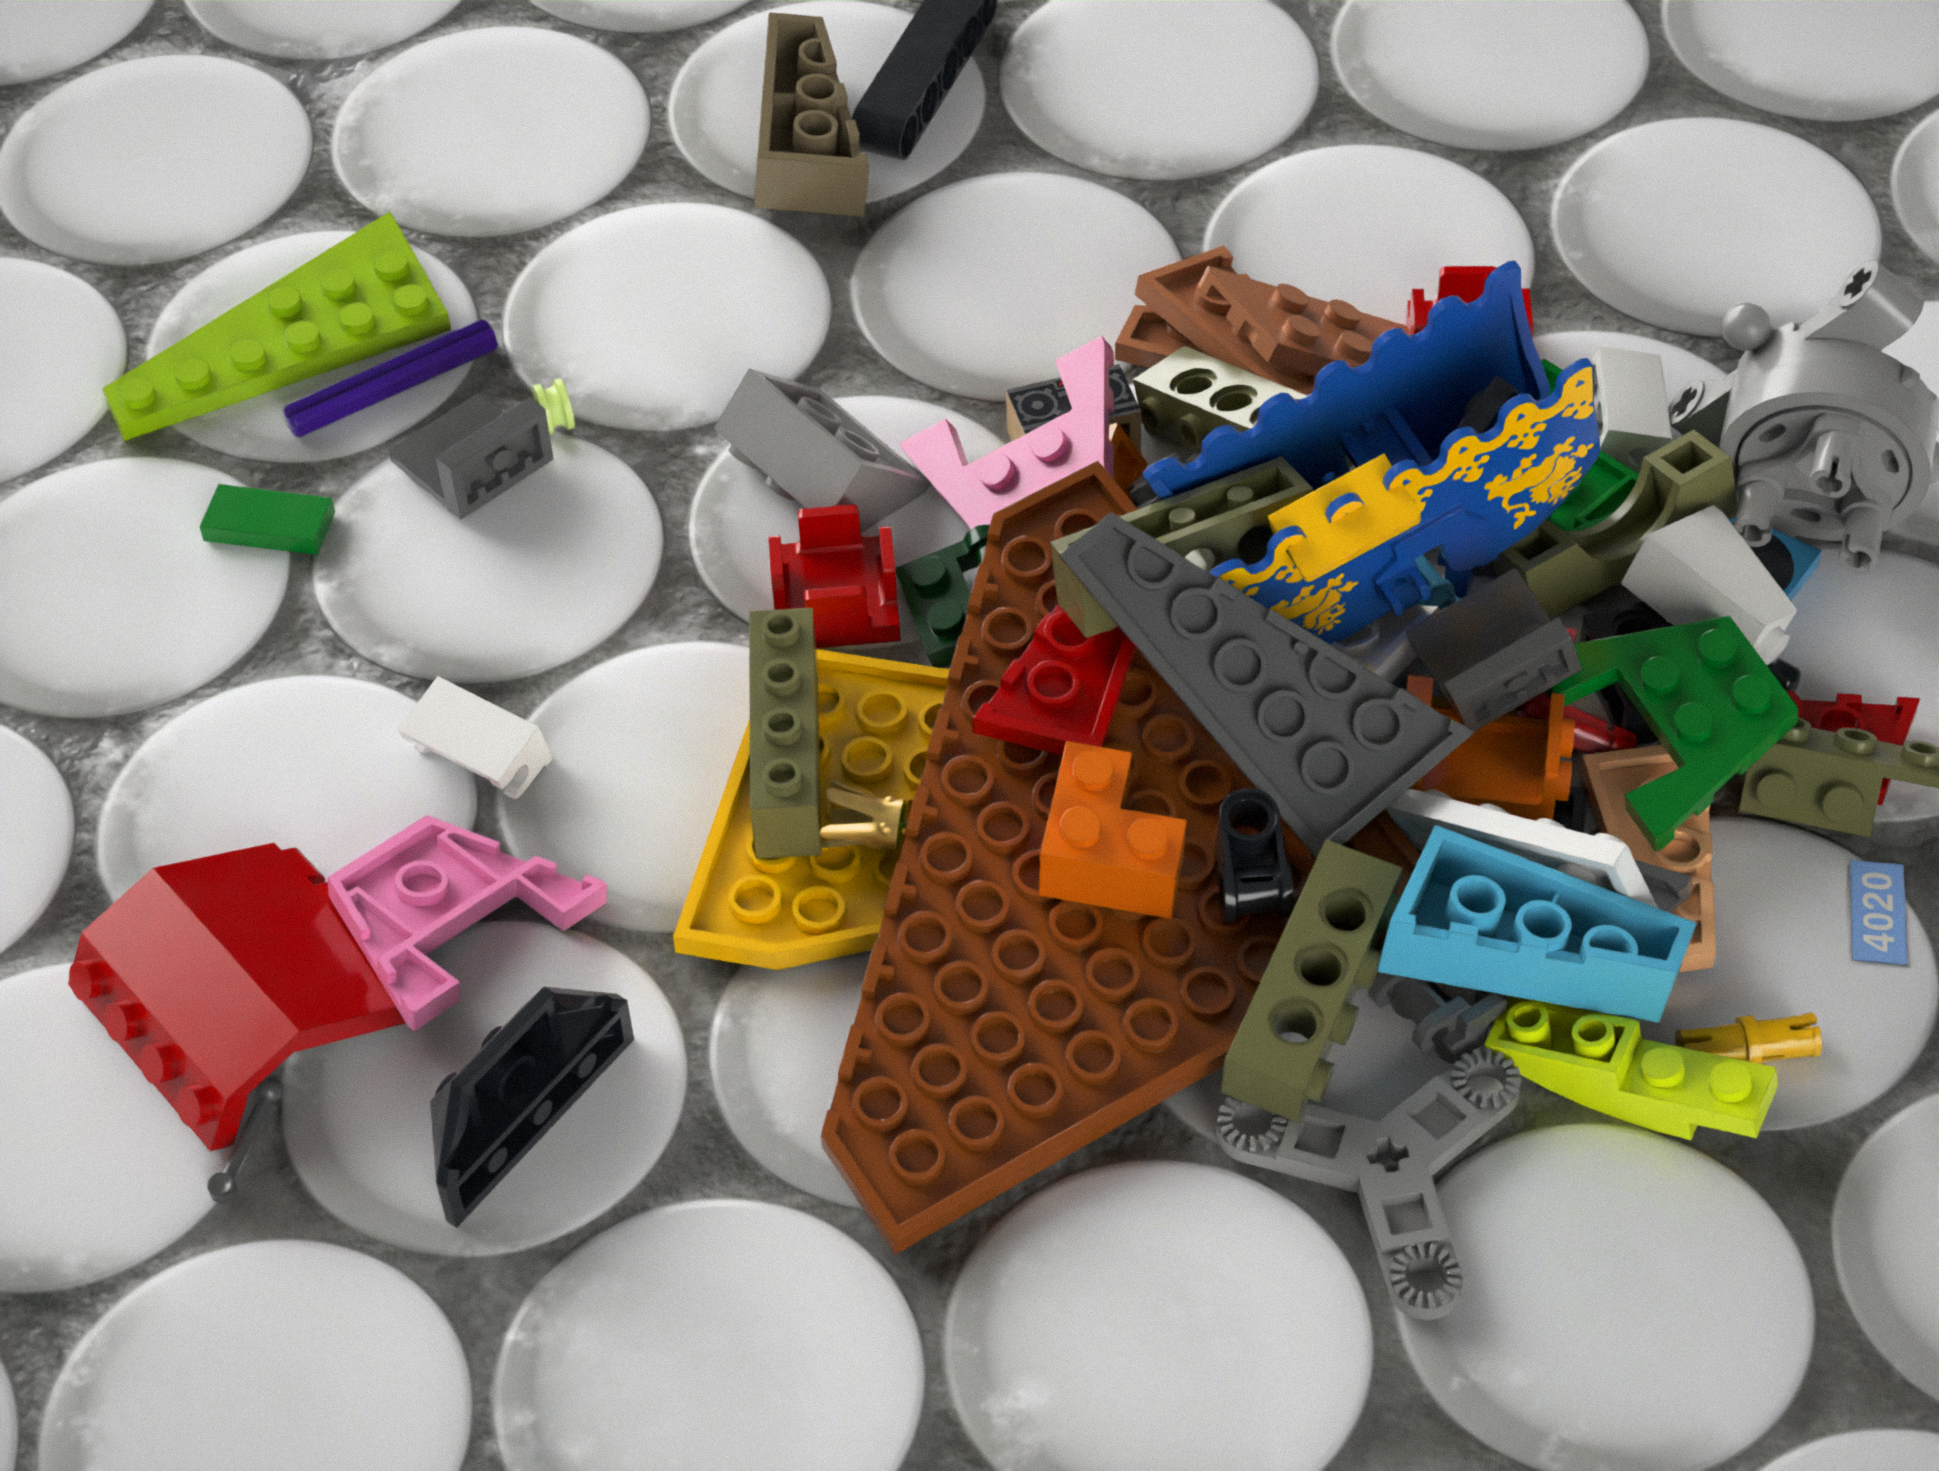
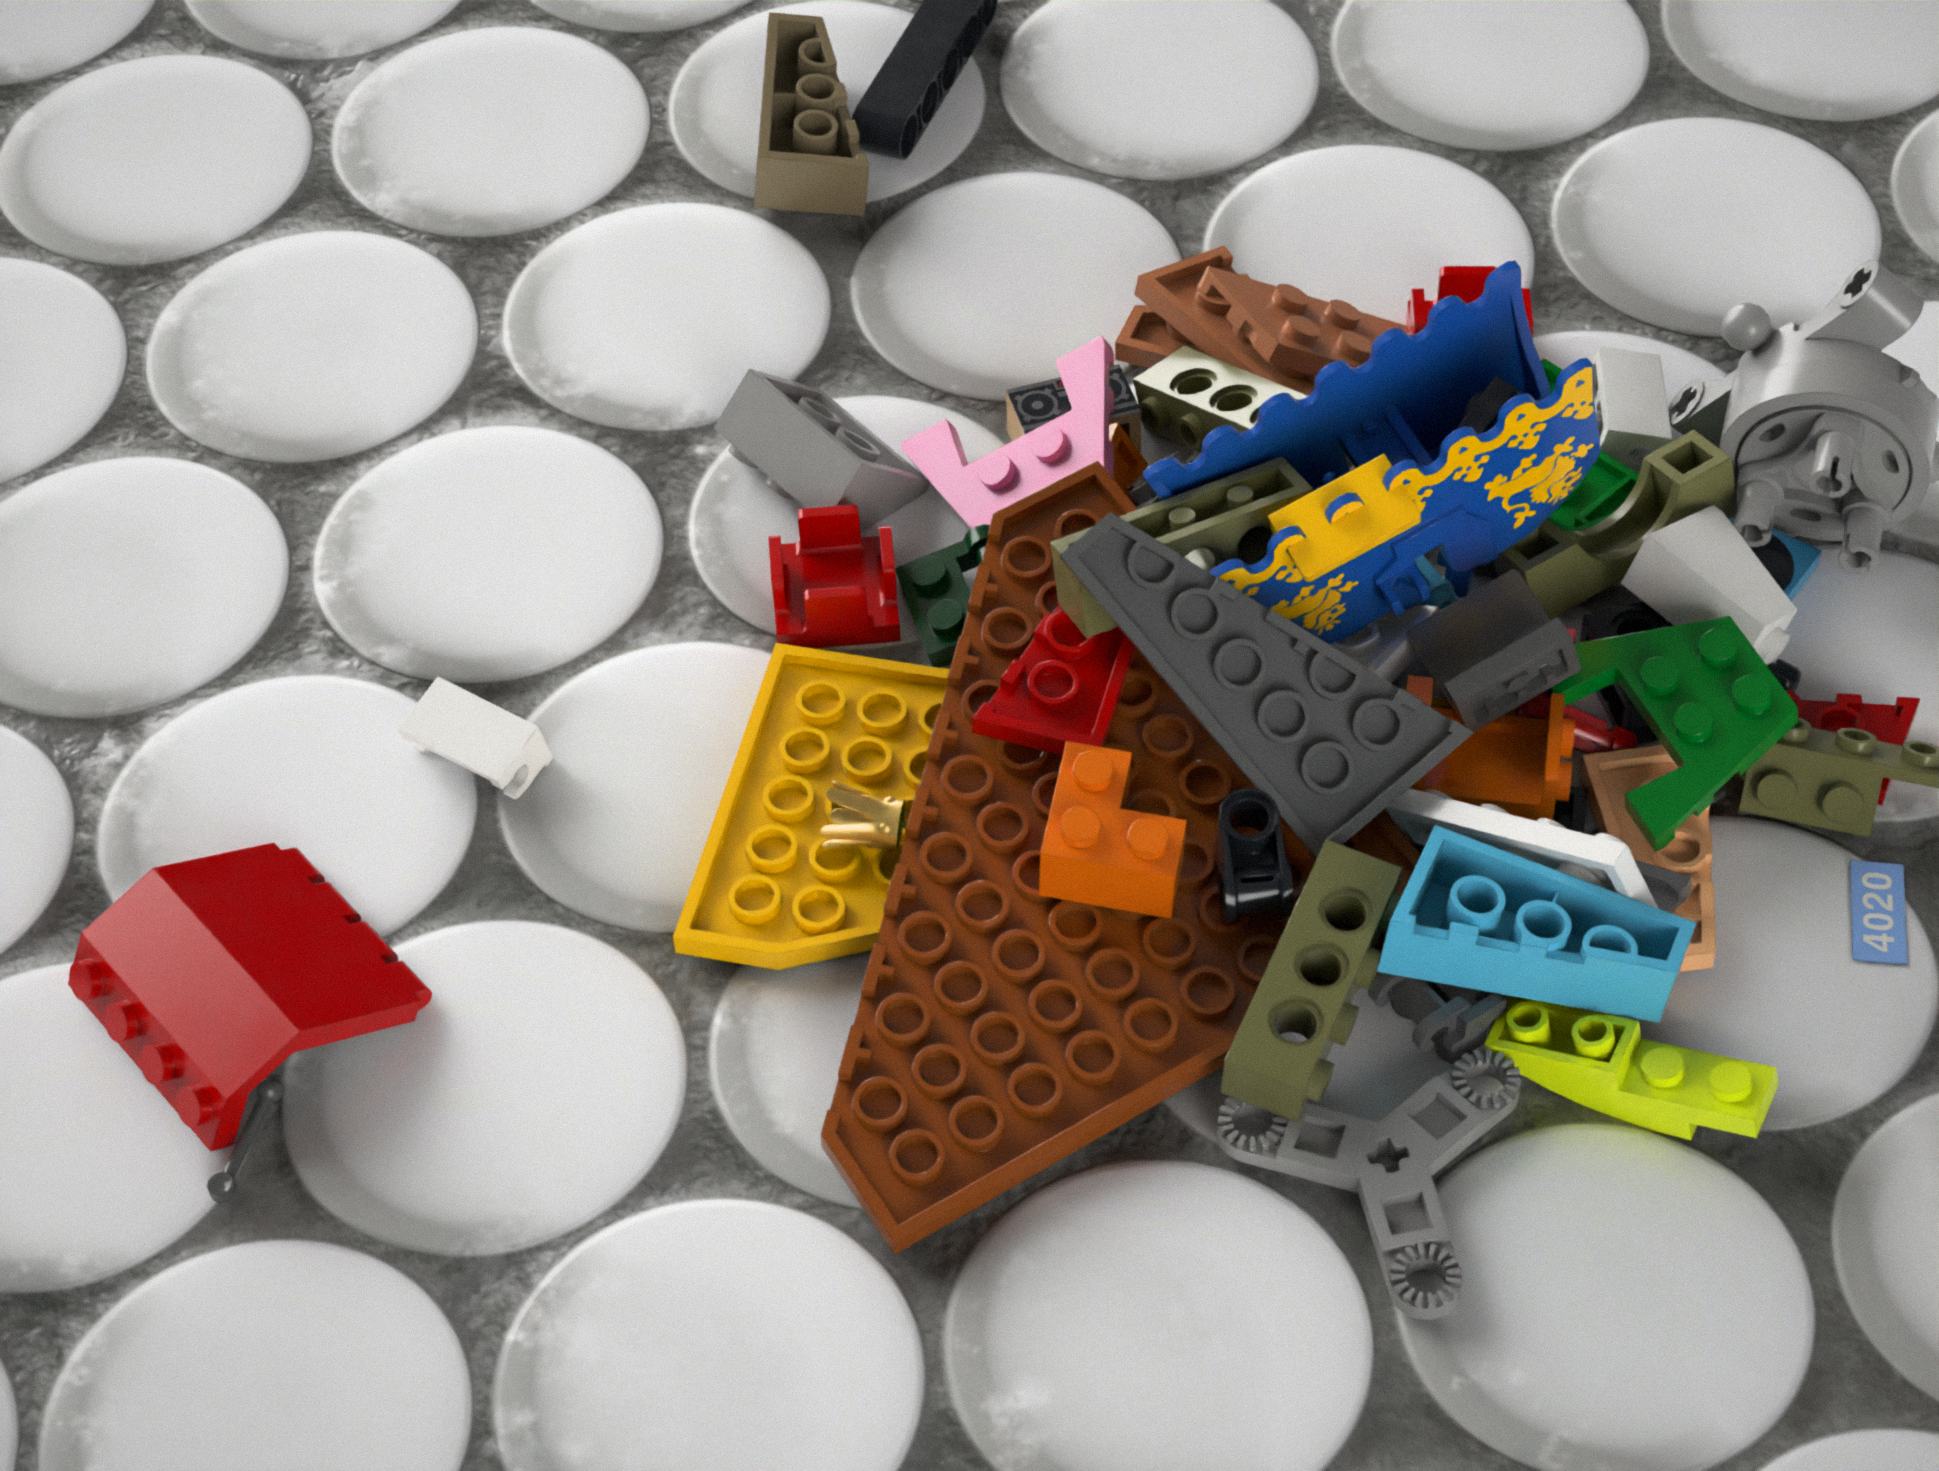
(267, 519): green tile -> none
(318, 318): lime wing -> none
(389, 378): dark purple axle -> none
(432, 887): bright pink wing -> none
(476, 452): dark grey bracket -> none
(520, 1089): black wedge -> none
(556, 404): yellowish green bush -> none
(784, 733): olive brick -> none
(1757, 1040): yellow pin -> none

